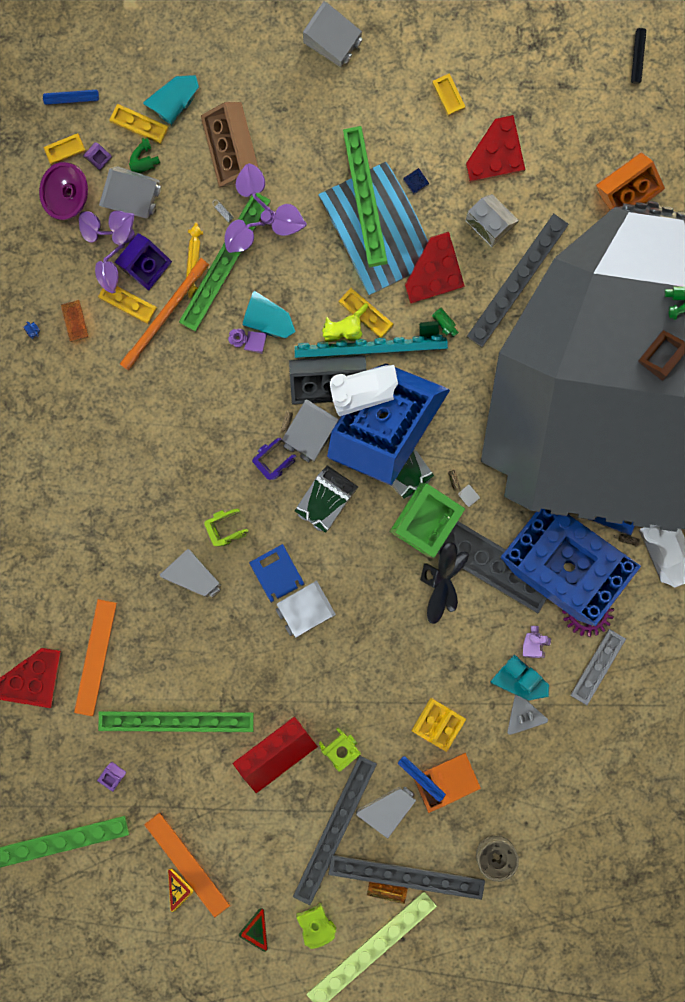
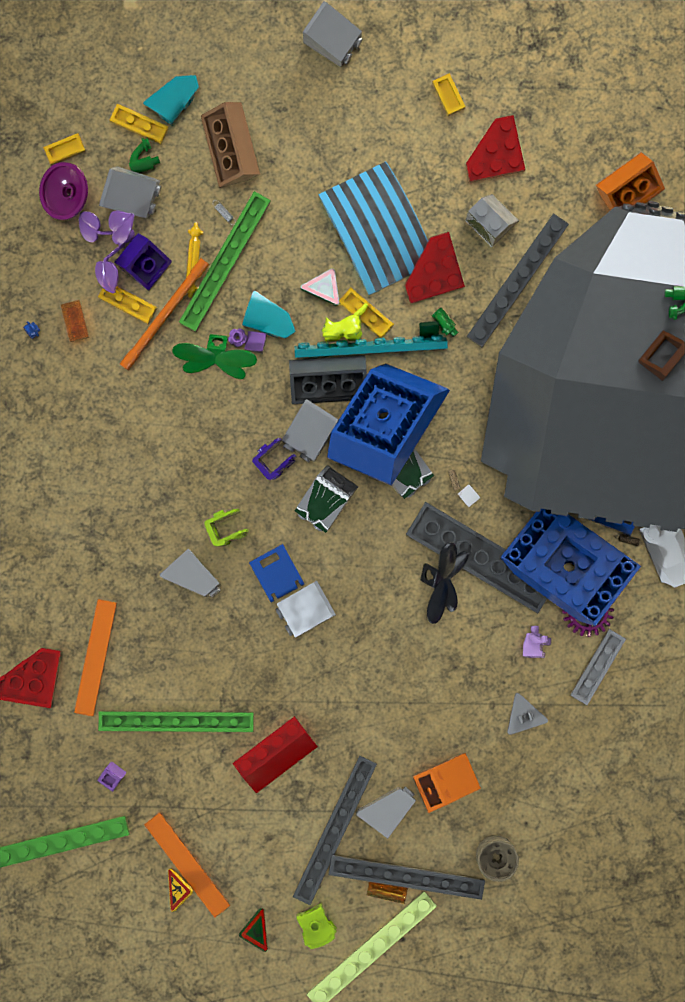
(70, 97): blue axle -> none
(97, 156): medium lavender slope -> none
(202, 358): none -> green piece
(284, 221): medium lavender plant -> none
(286, 421): tan piece -> none
(323, 287): none -> piece
(347, 742): lime piece -> none
(363, 389): white slope -> none
(365, 196): bright green plate -> none
(416, 181): clear blue tile -> none
(421, 778): blue axle -> none
(427, 520): bright green piece -> none
(438, 724): yellow slope -> none
(521, 680): teal panel -> none
(638, 56): black axle -> none

